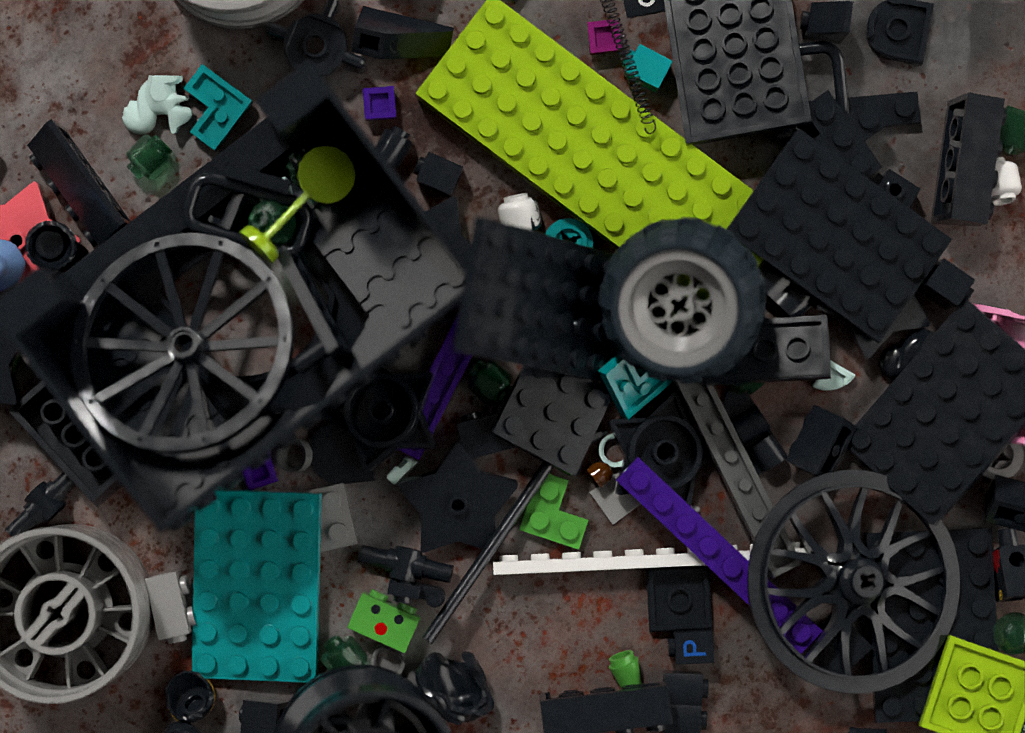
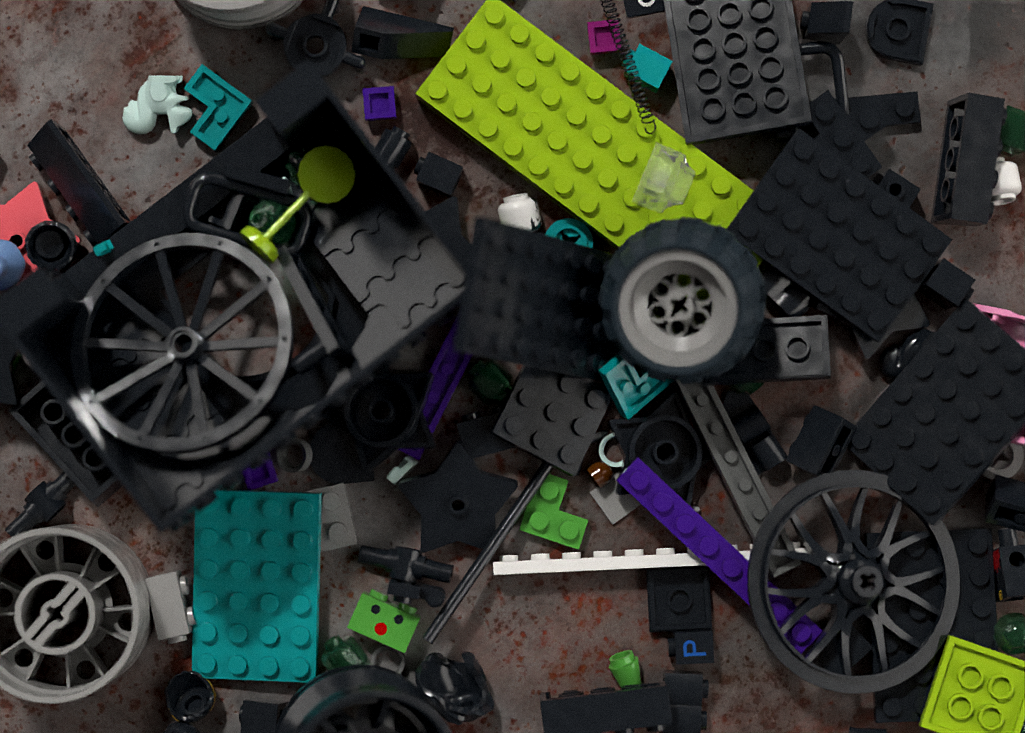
(103, 248): none -> teal piece
(149, 157): clear green head -> none
(664, 180): none -> clear slope
(839, 378): light aqua tile -> none

